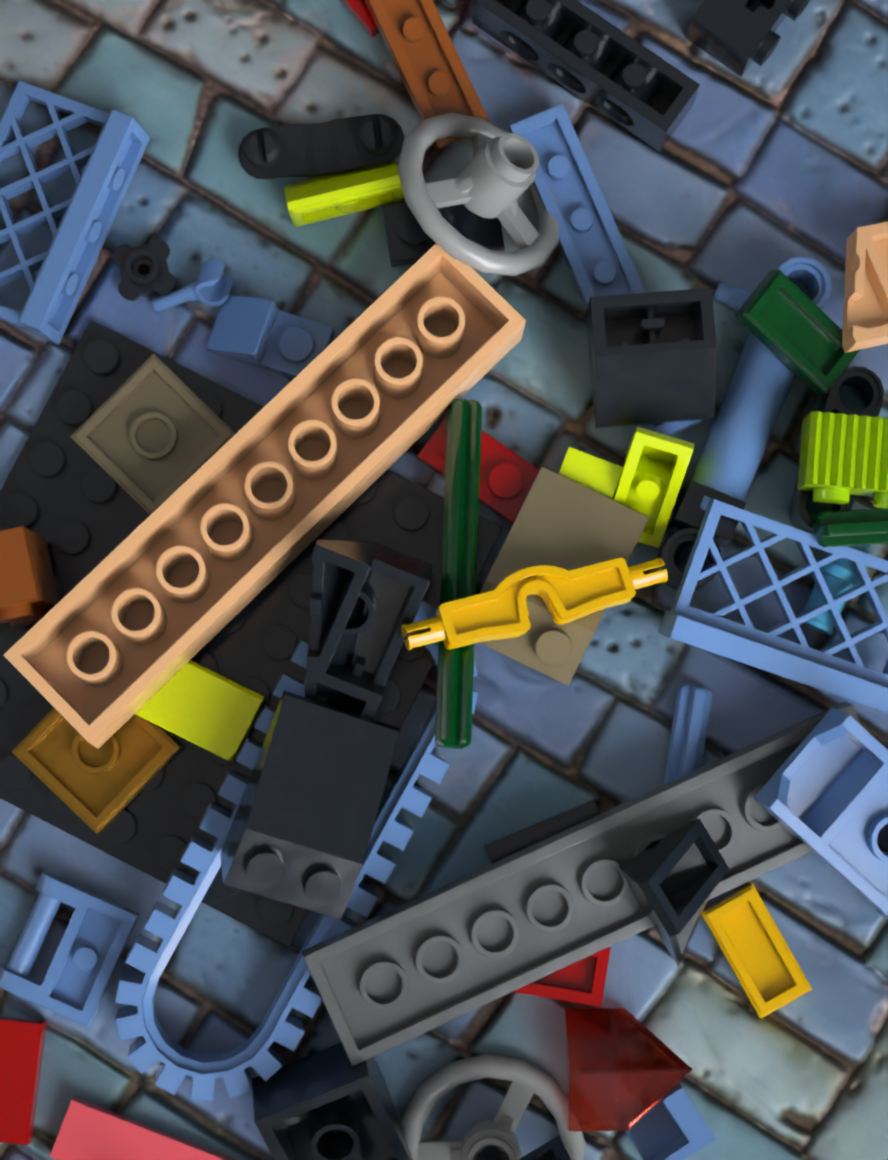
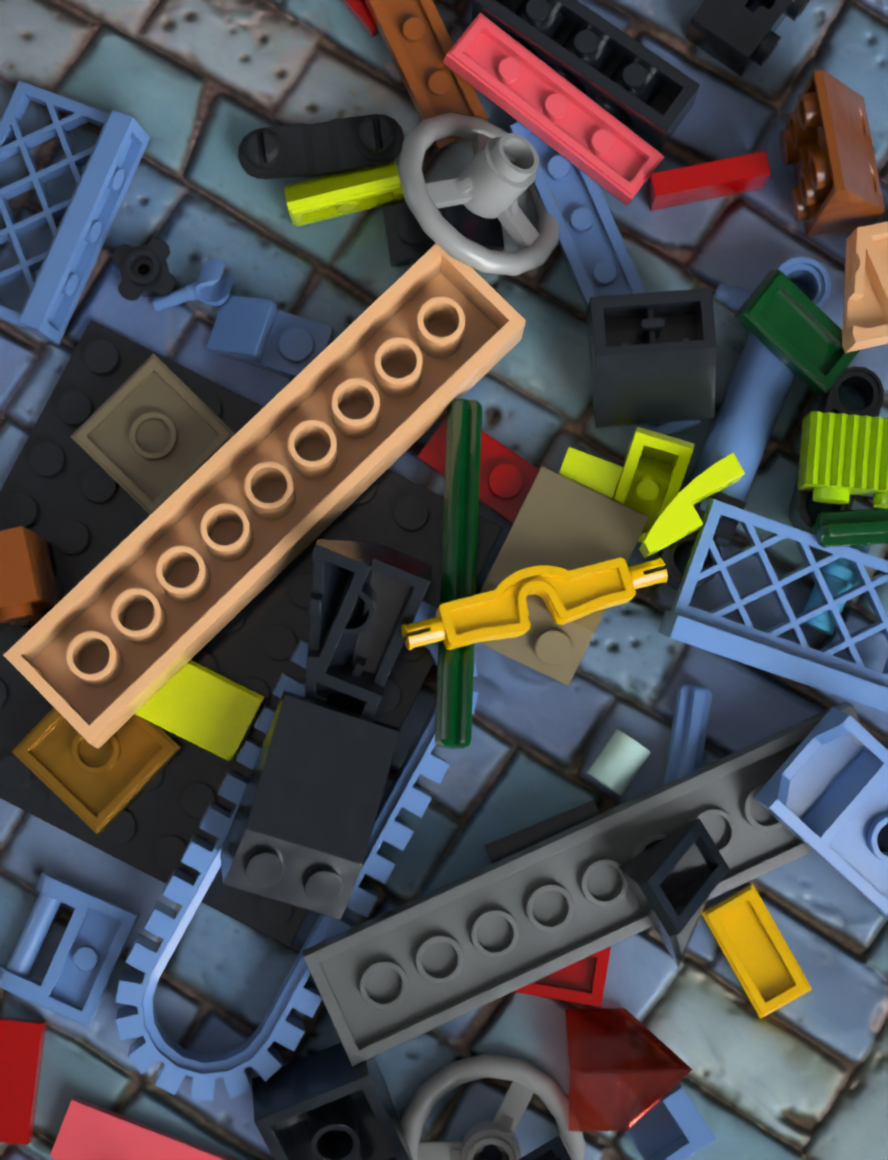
(553, 109): none -> coral tile
(618, 762): none -> light aqua hinge
(680, 516): none -> neon yellow slope
(708, 180): none -> red tile
(831, 158): none -> dark orange slope

